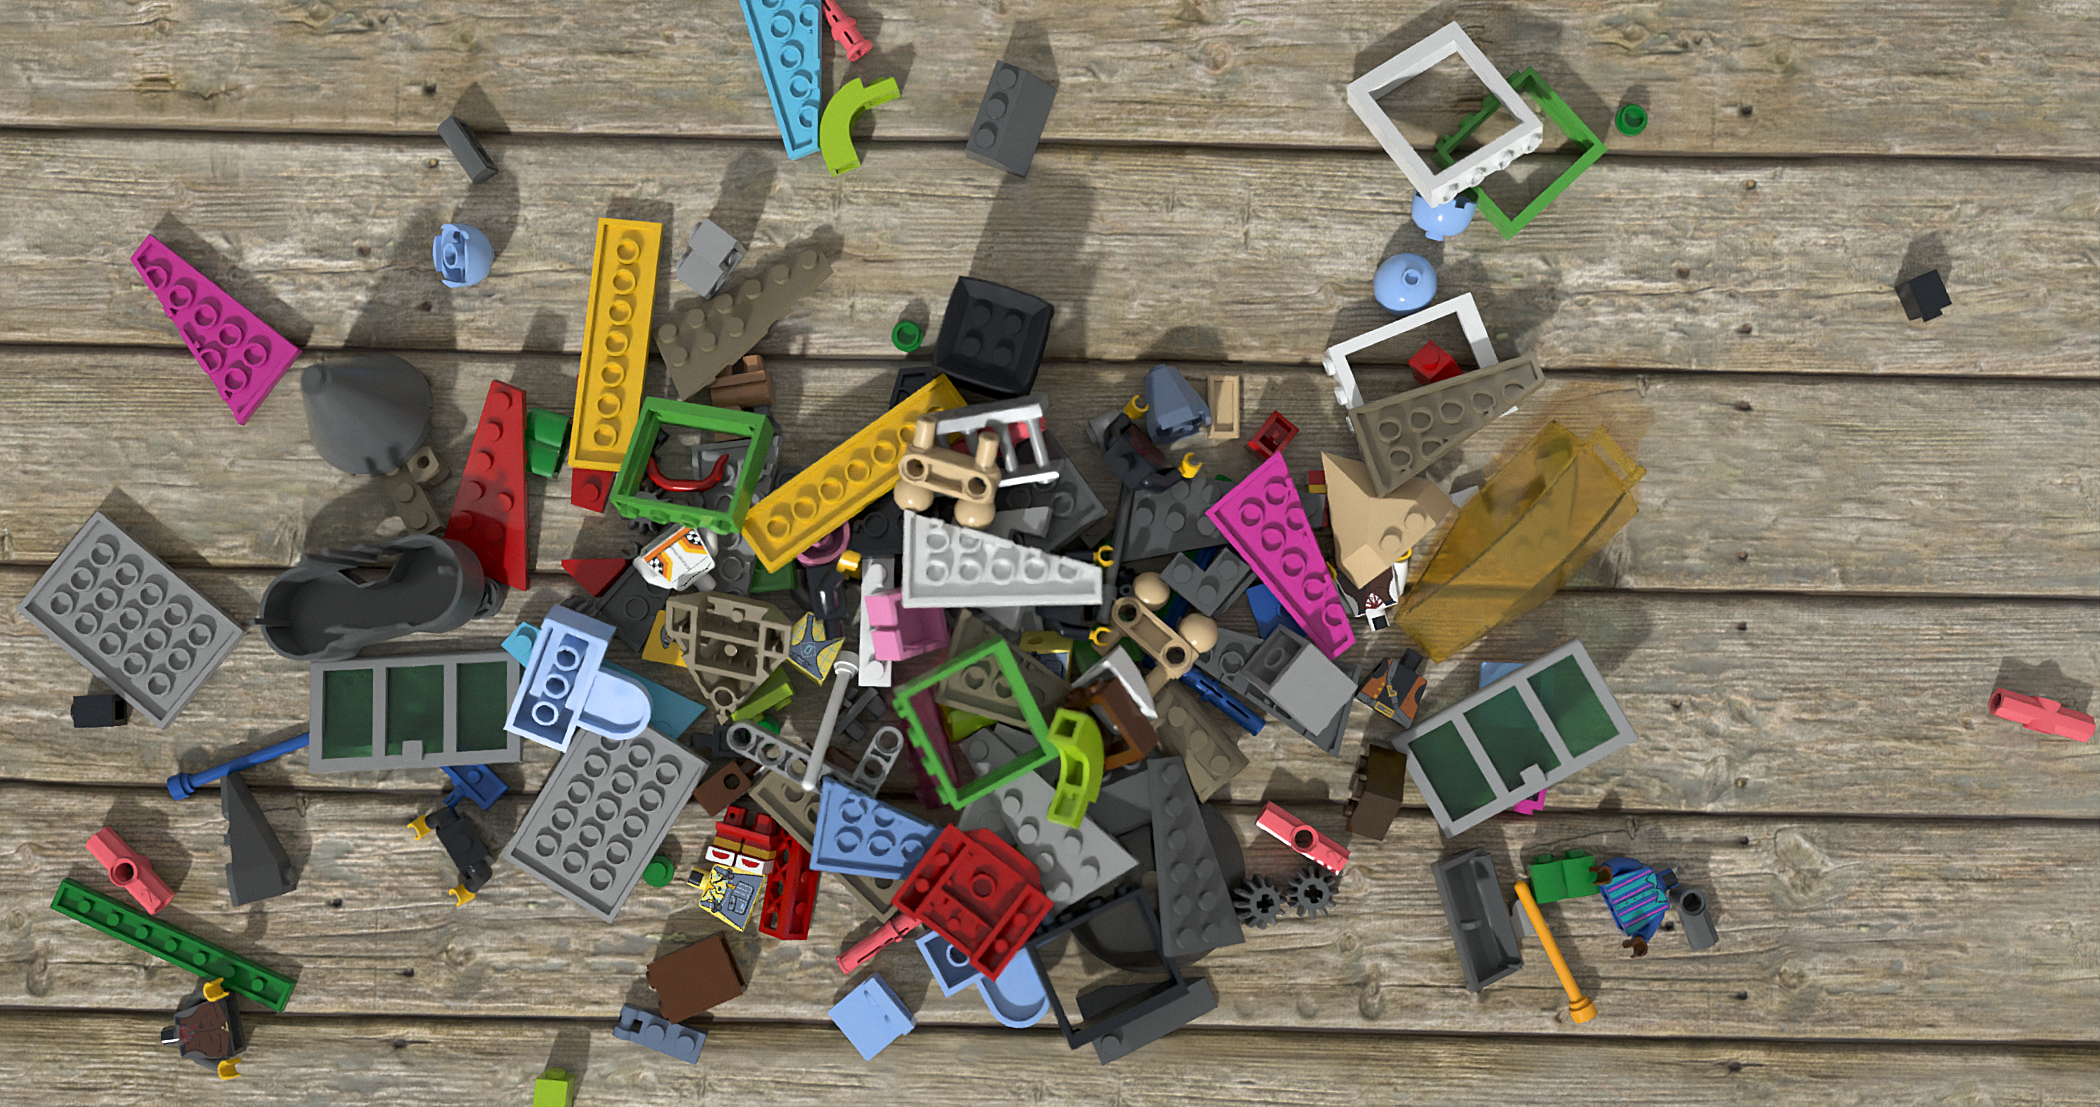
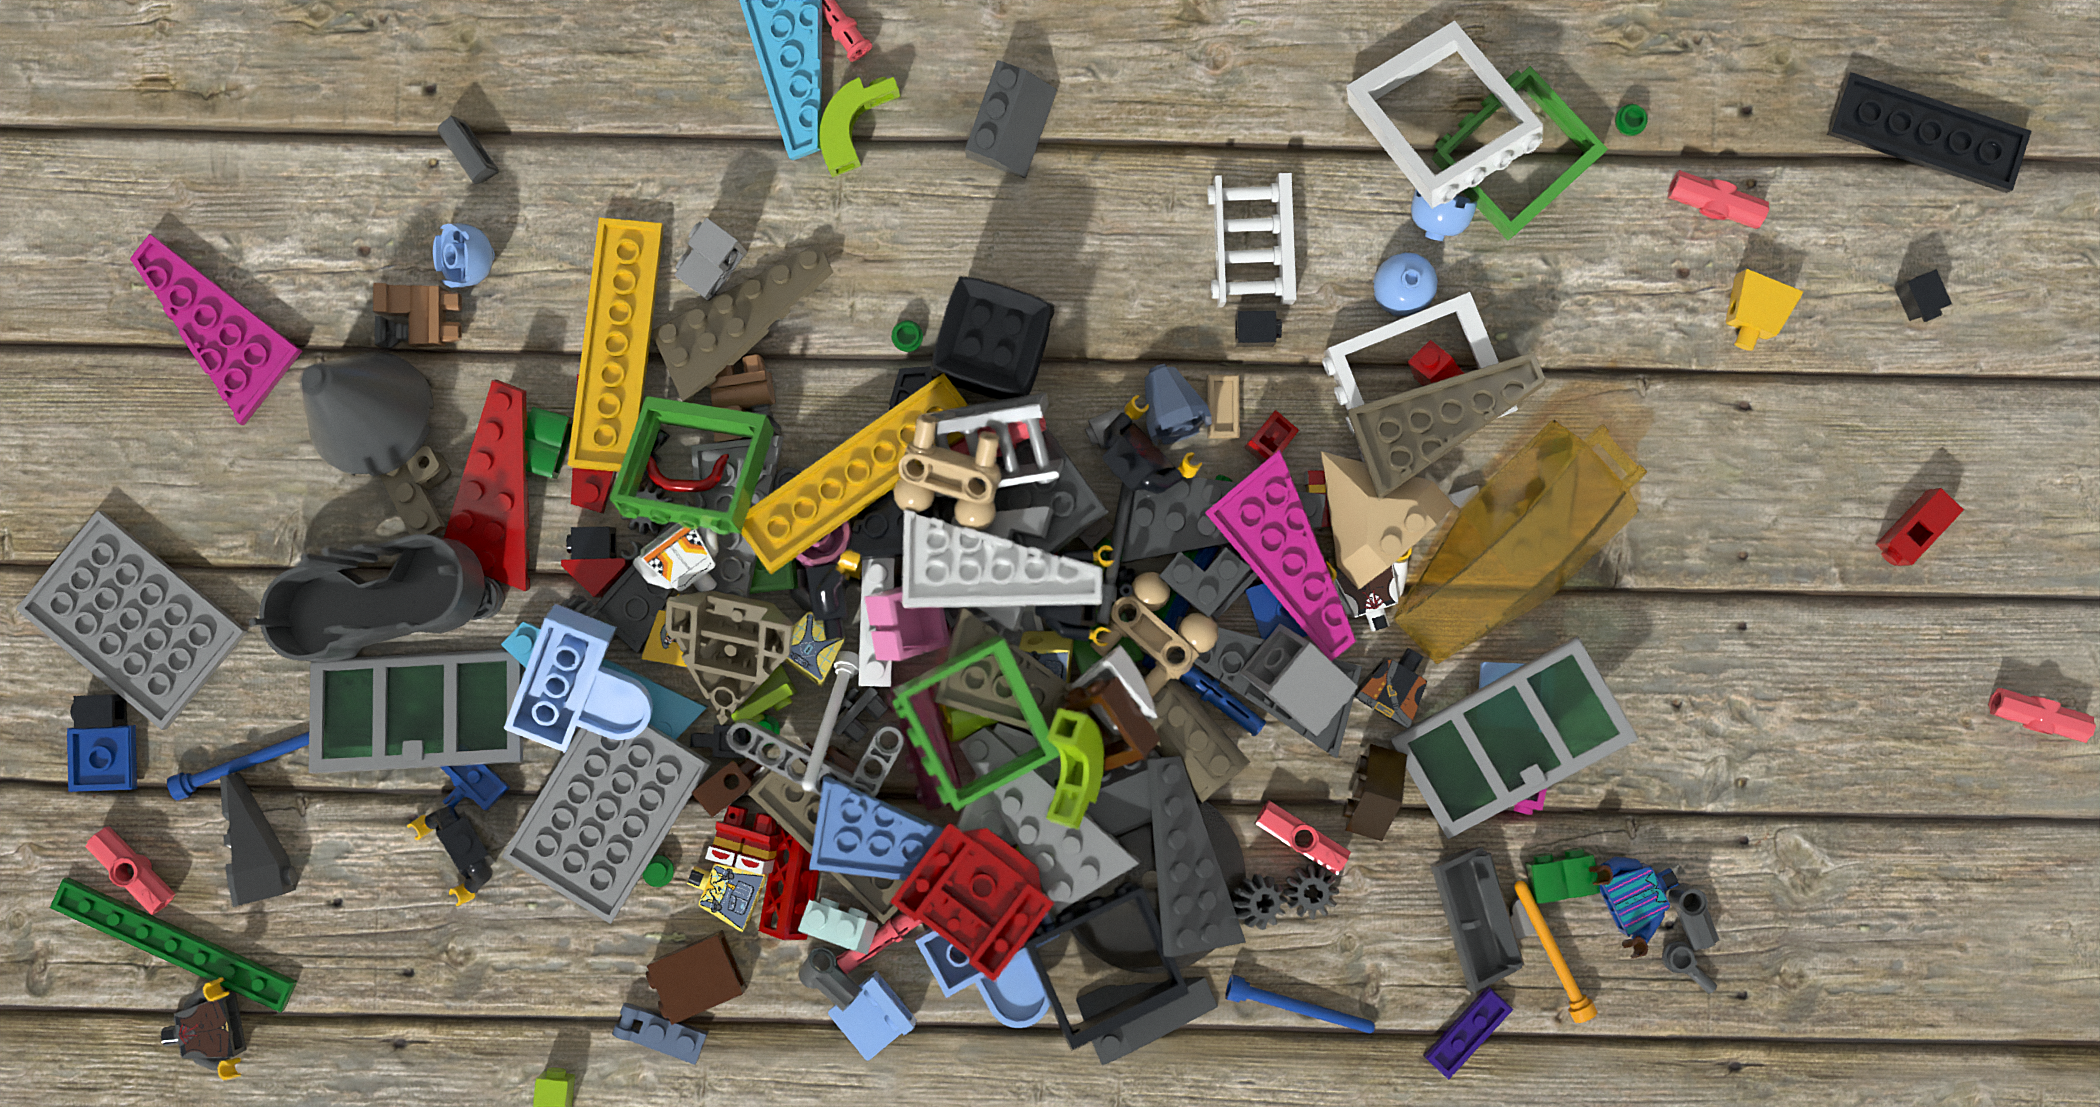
(102, 758): none -> blue plate
(426, 314): none -> medium nougat hips
(592, 543): none -> black brick
(829, 978): none -> dark grey piece
(838, 927): none -> light aqua brick
(1239, 989): none -> blue piece
(1257, 328): none -> black brick
(1279, 224): none -> white fence
(1468, 1032): none -> dark purple tile
(1680, 959): none -> dark grey plate
(1718, 199): none -> coral piece
(1759, 307): none -> yellow torso
(1919, 527): none -> red brick
(1929, 132): none -> black plate

